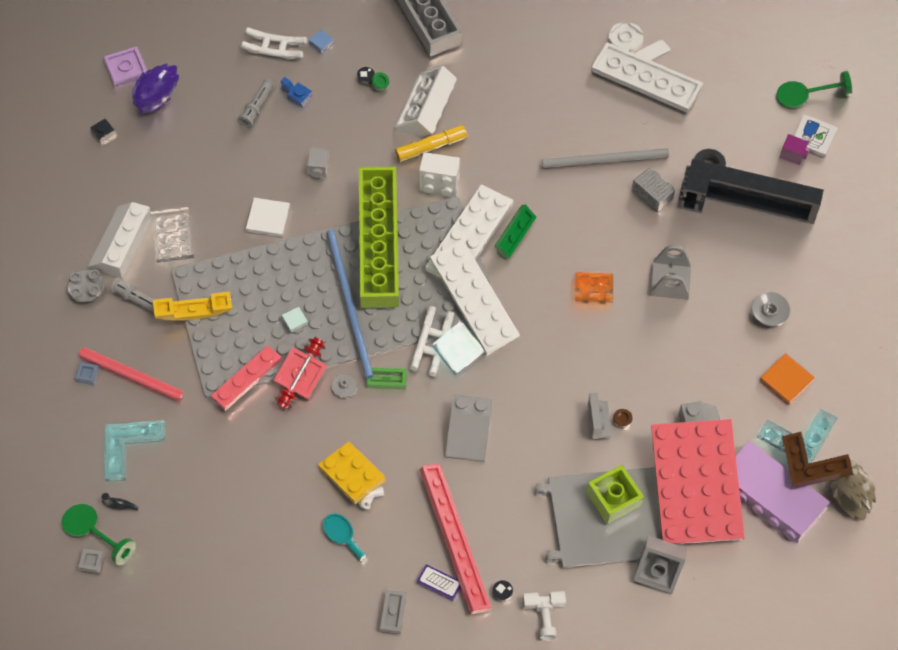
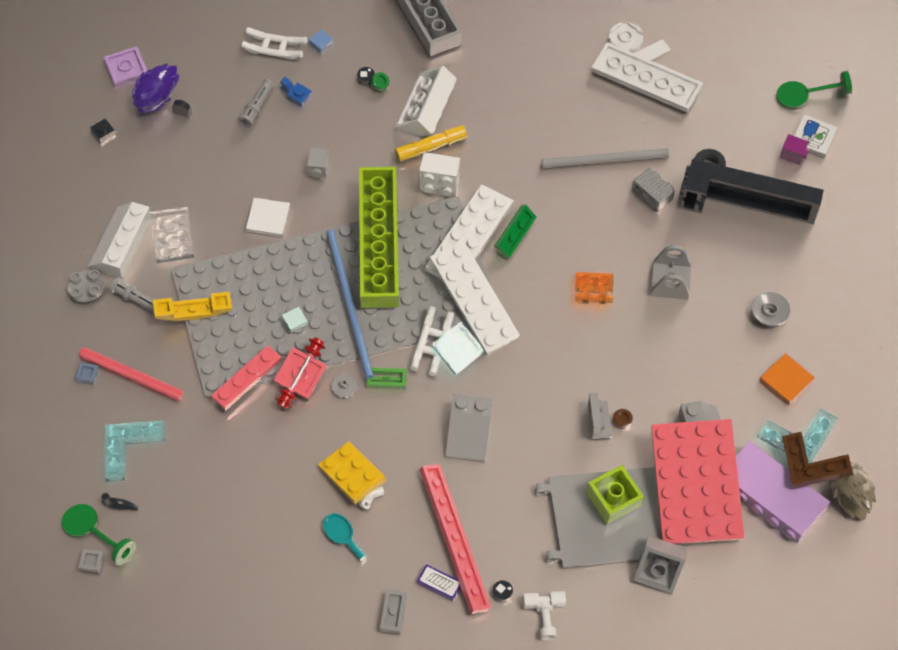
(181, 108): none -> black tile

